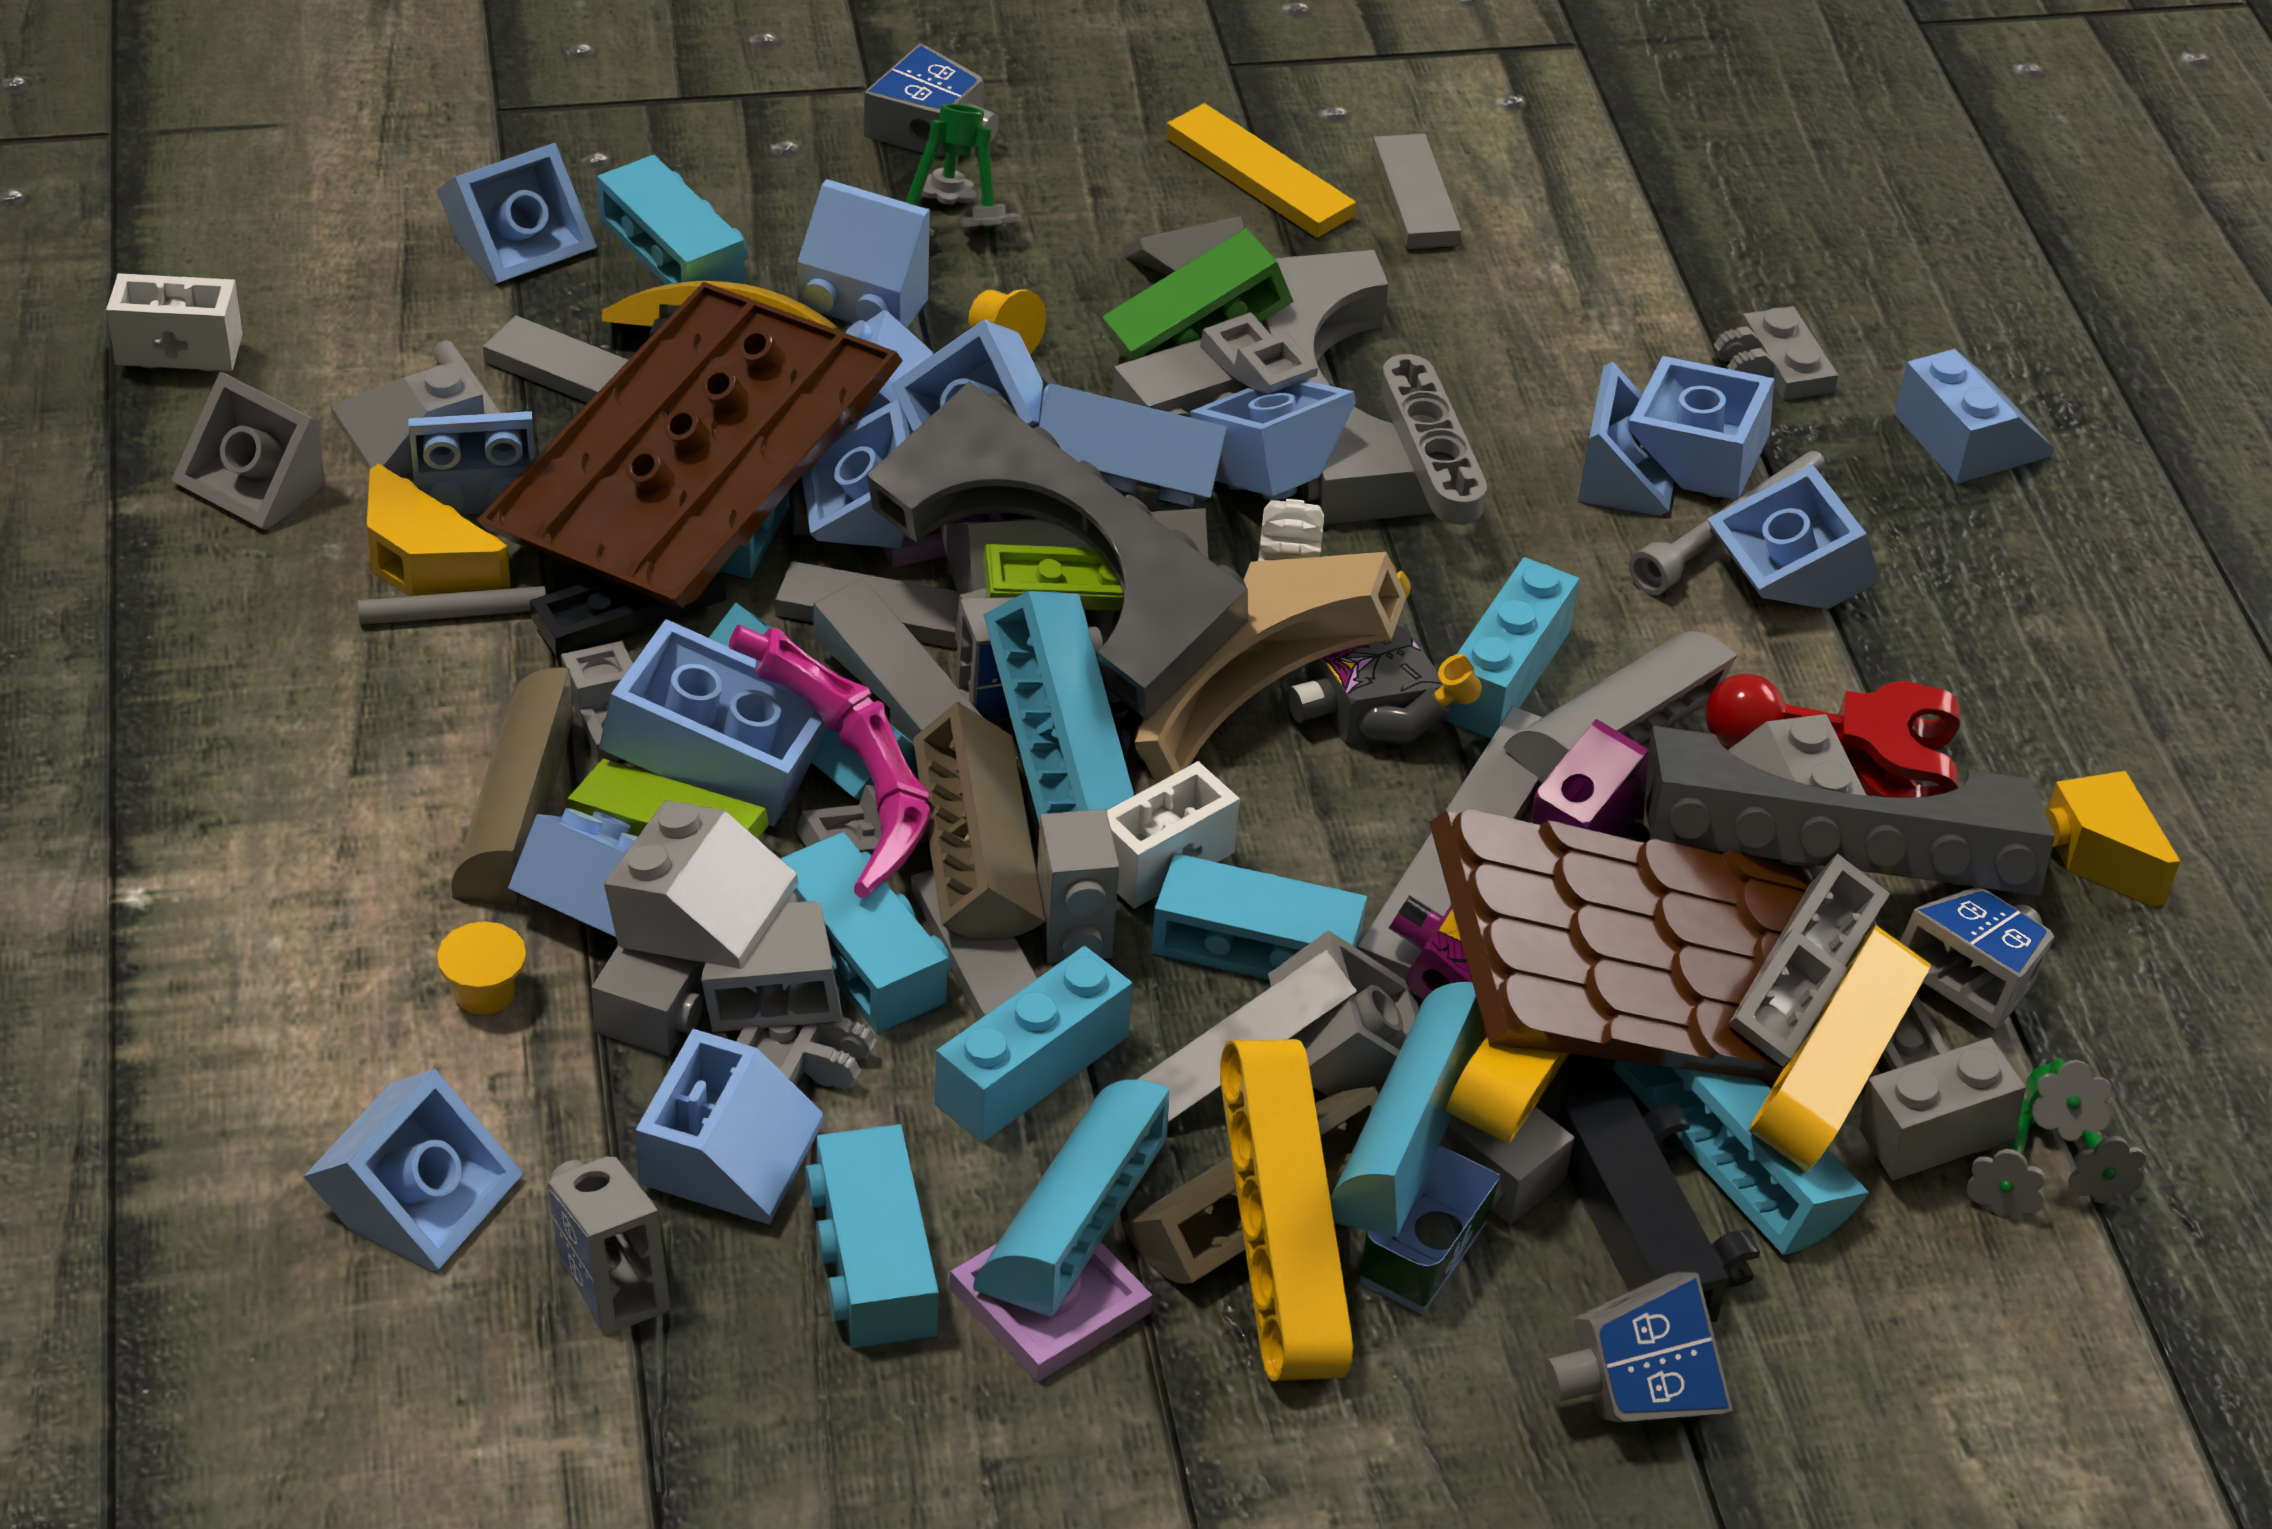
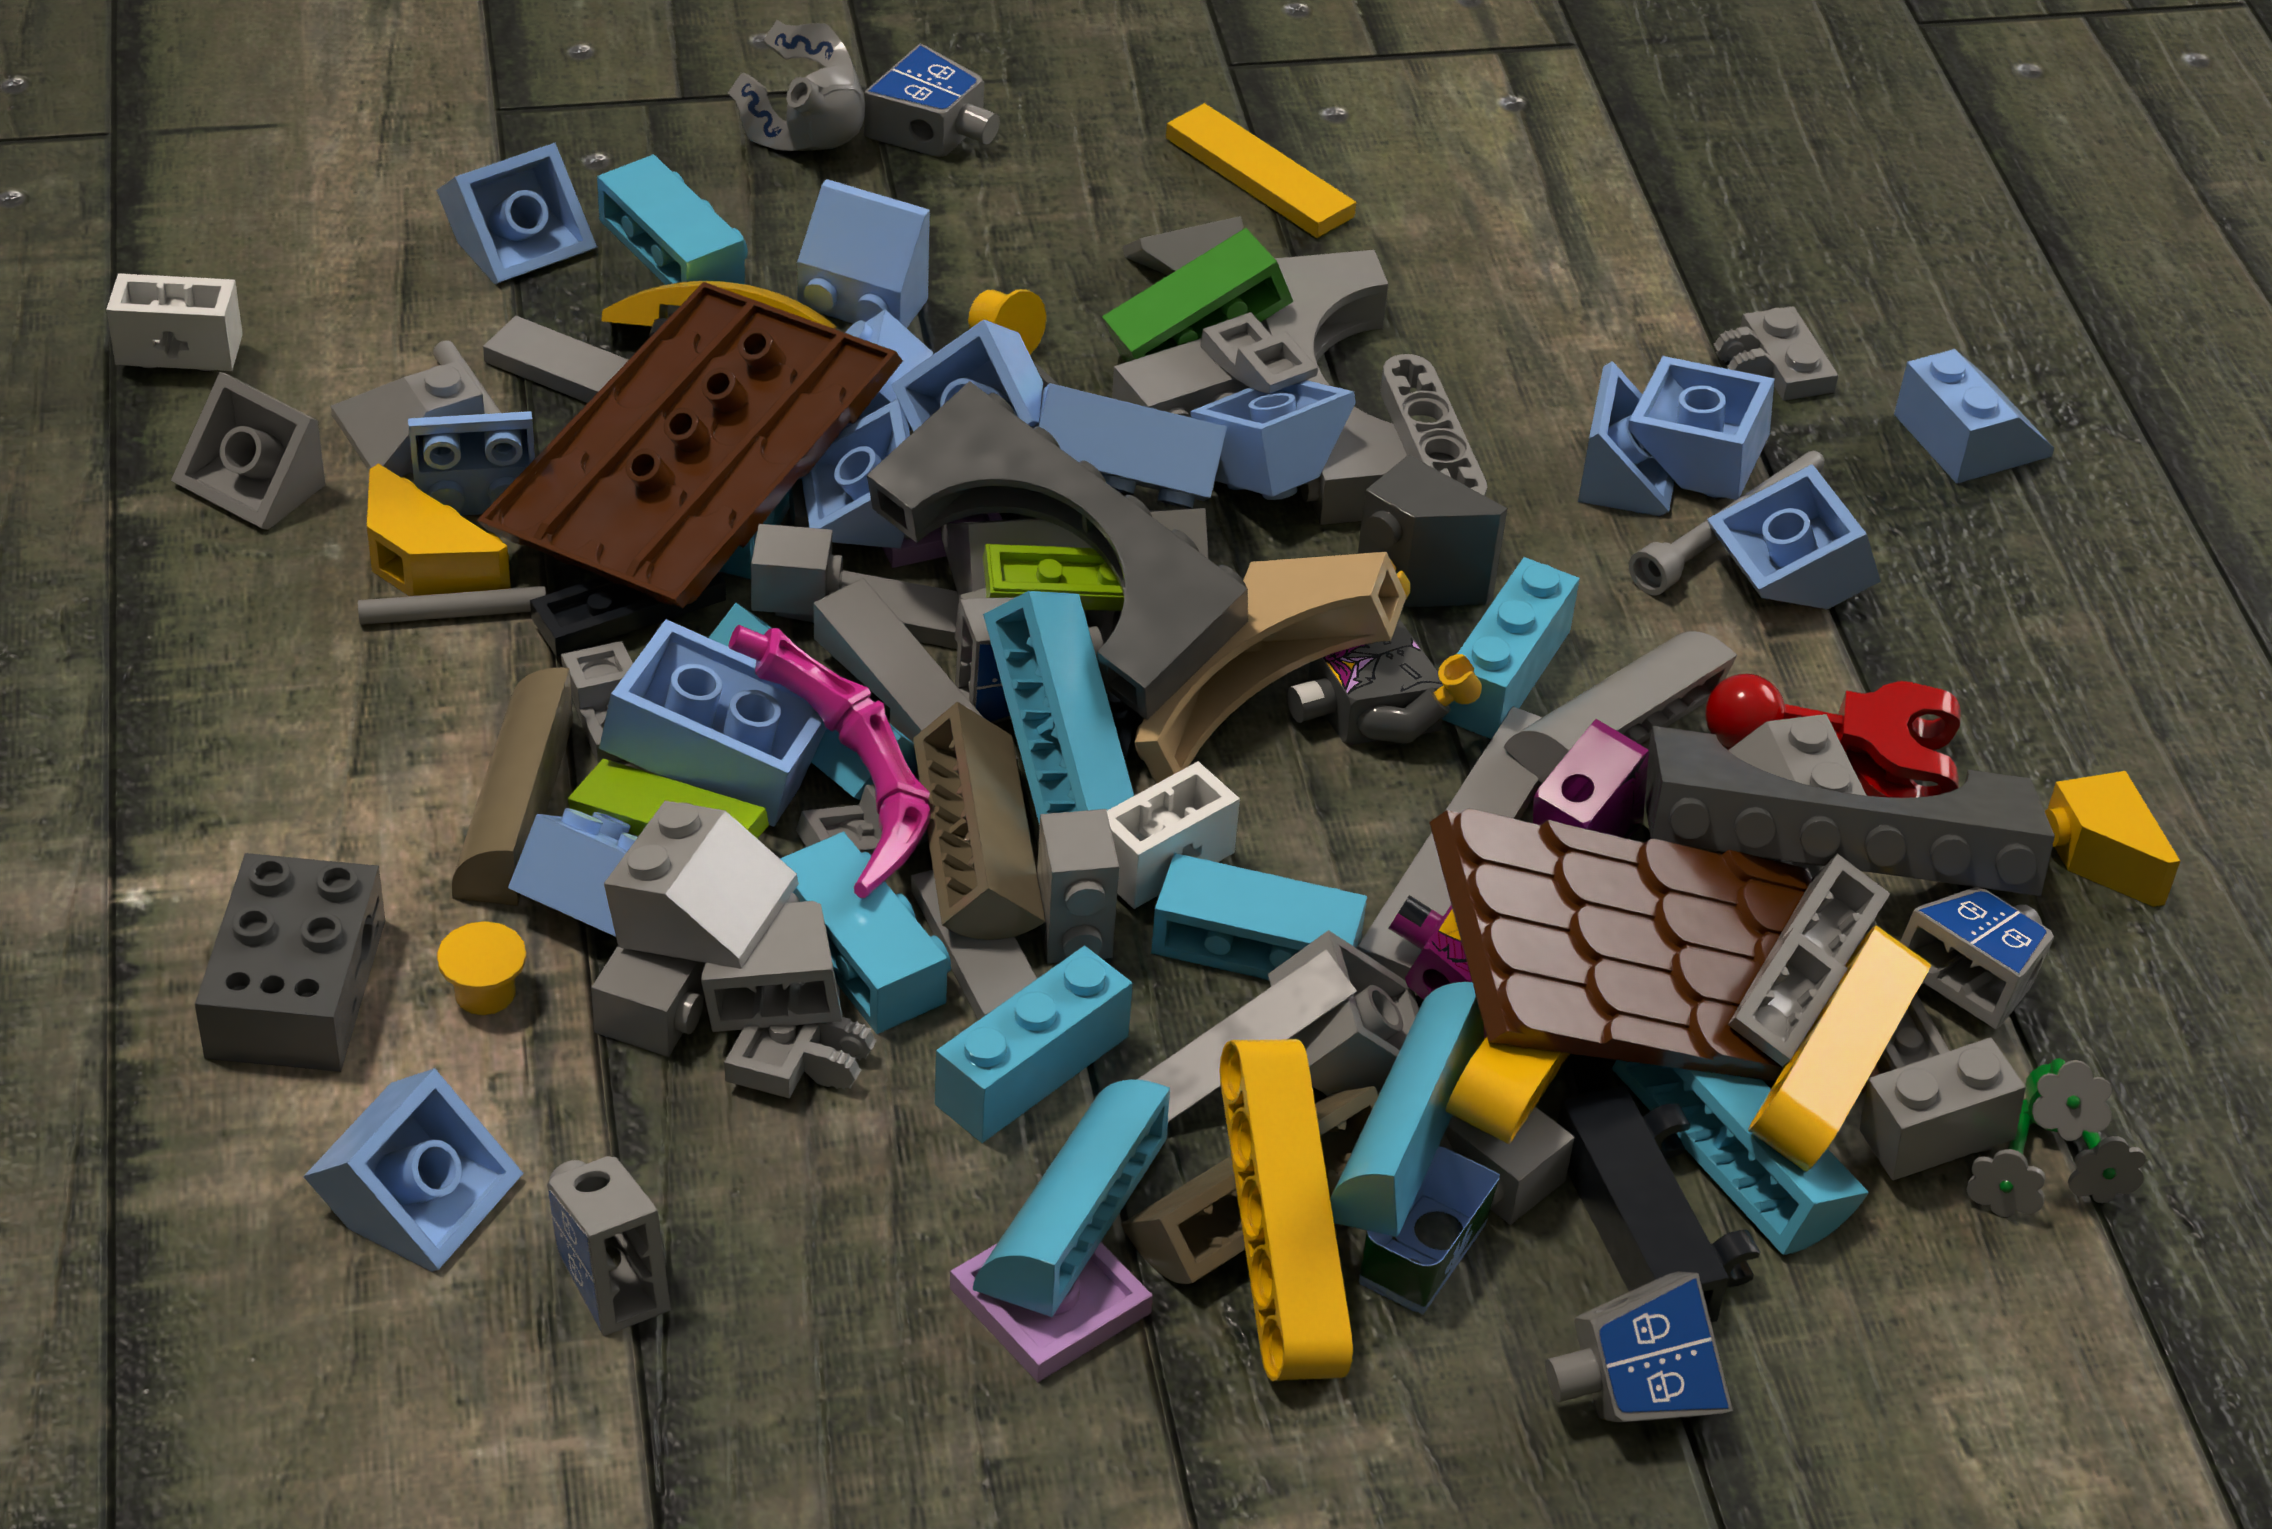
(291, 962): none -> dark grey piece
(725, 1129): light blue slope -> none
(793, 569): none -> light grey brick
(821, 108): none -> light grey piece
(873, 1237): medium azure brick -> none
(958, 132): green plant -> none
(1291, 530): white gear -> none
(1416, 191): light grey tile -> none
(1435, 534): none -> dark grey slope

